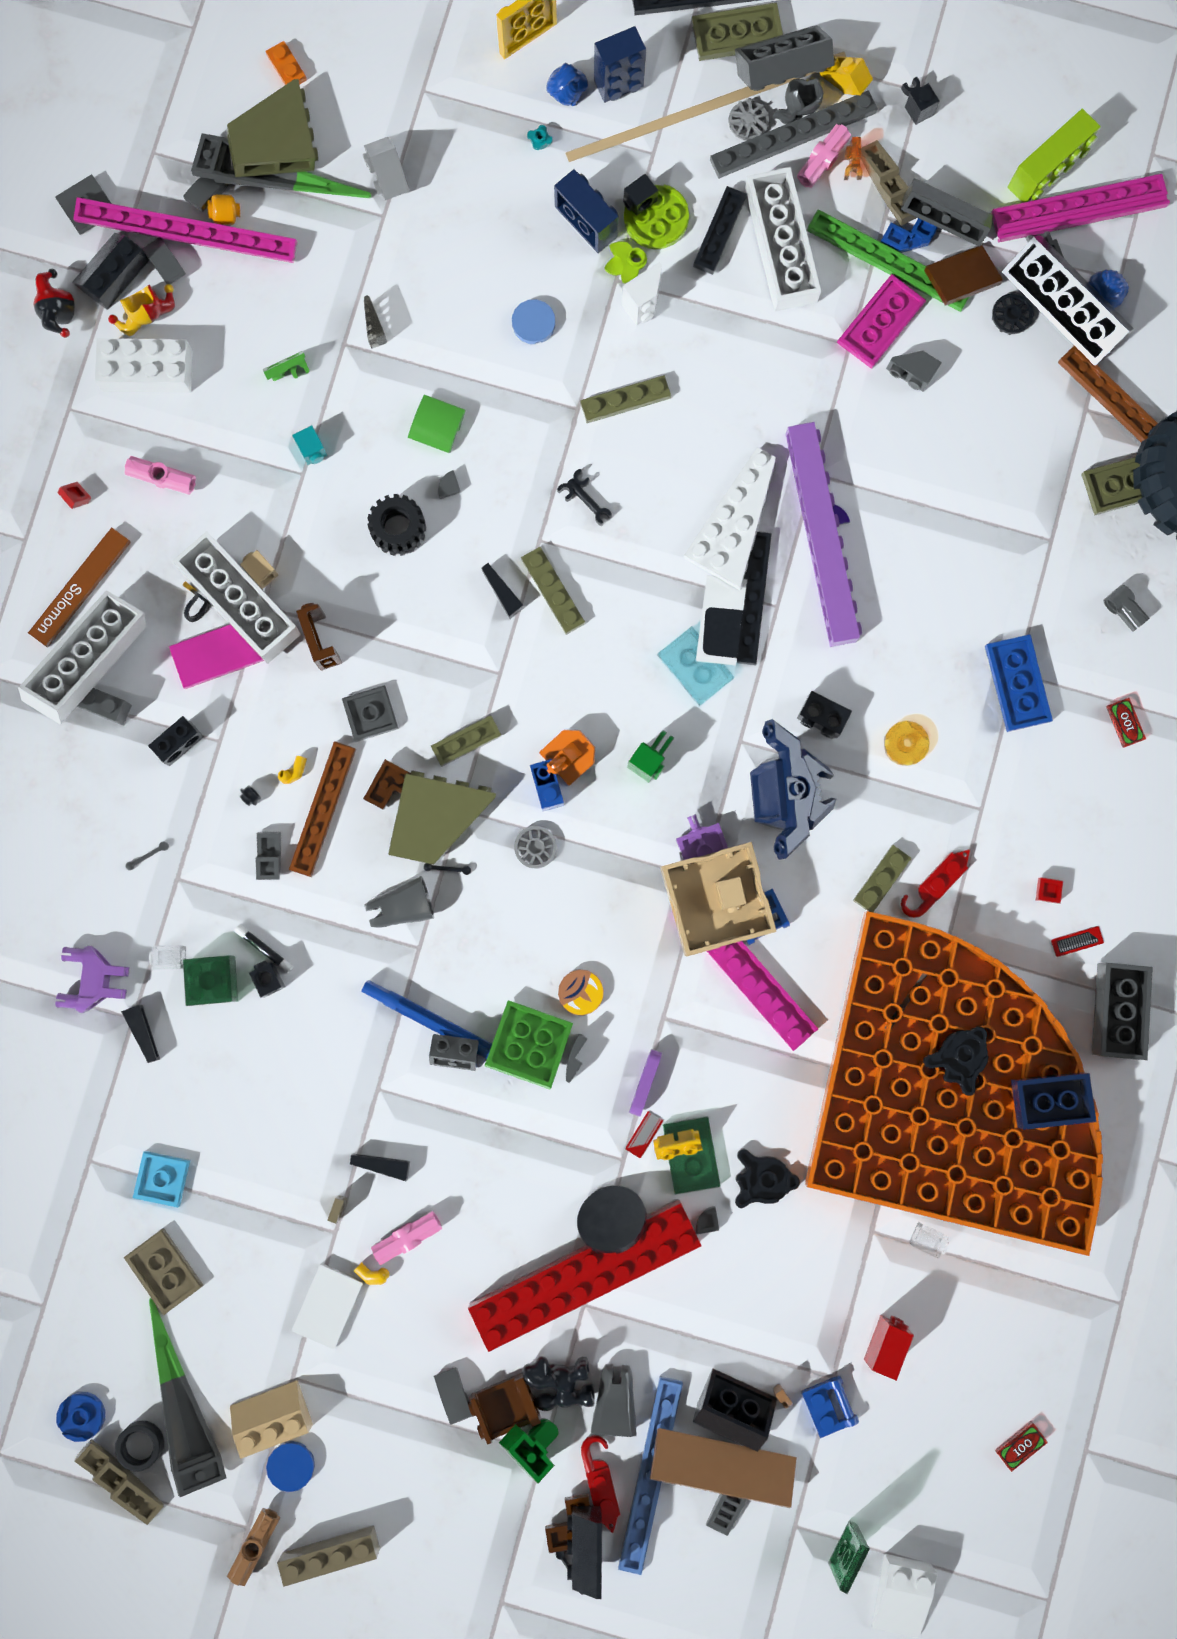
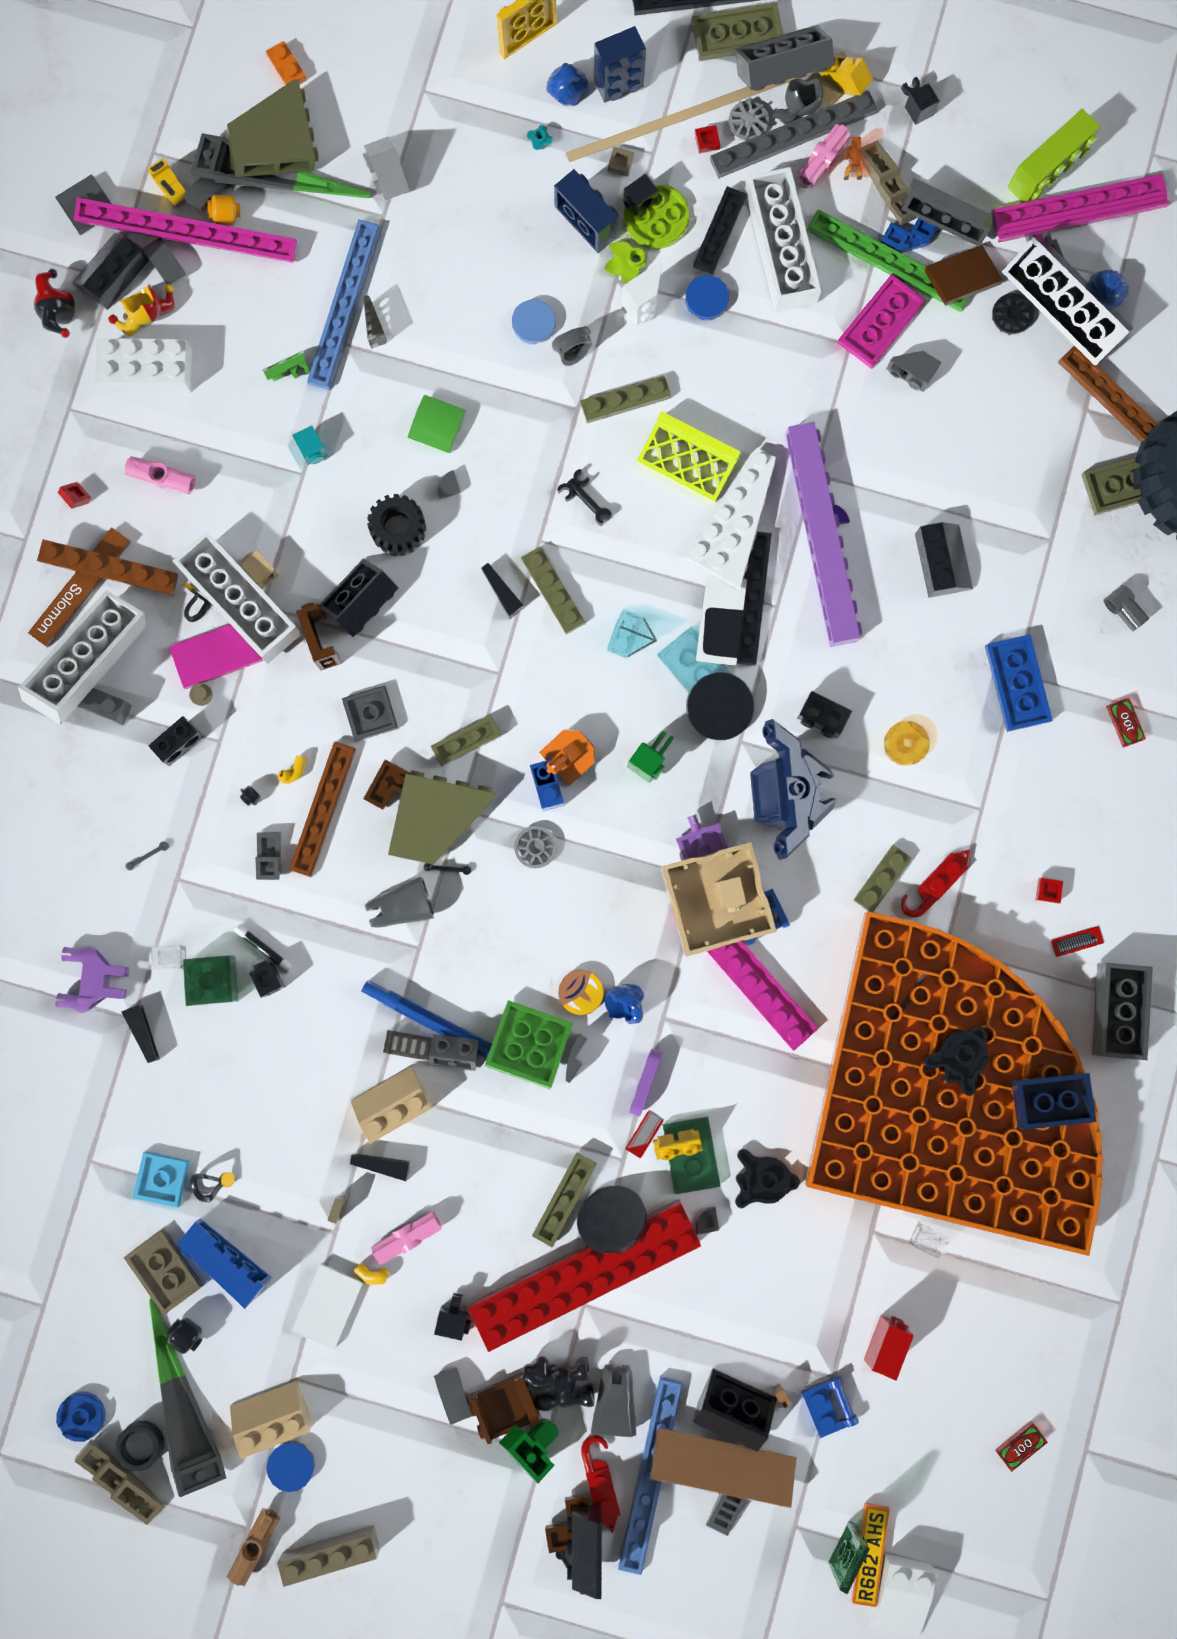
(107, 567): none -> dark orange plate
(167, 181): none -> yellow leg
(184, 1335): none -> black head
(201, 694): none -> dark tan plate
(224, 1263): none -> blue wedge
(226, 1179): none -> black piece
(343, 304): none -> medium blue tile
(359, 597): none -> black slope
(389, 1042): none -> clear smoke slope
(391, 1104): none -> tan slope
(451, 1321): none -> black brick
(564, 1199): none -> olive plate
(573, 345): none -> dark grey hat
(621, 161): none -> dark tan tile
(625, 1002): none -> blue hair
(630, 635): none -> clear light blue slope
(697, 439): none -> neon yellow fence
(707, 139): none -> red plate
(707, 297): none -> blue tile
(720, 706): none -> black tile
(868, 1578): none -> tile
(943, 559): none -> black slope

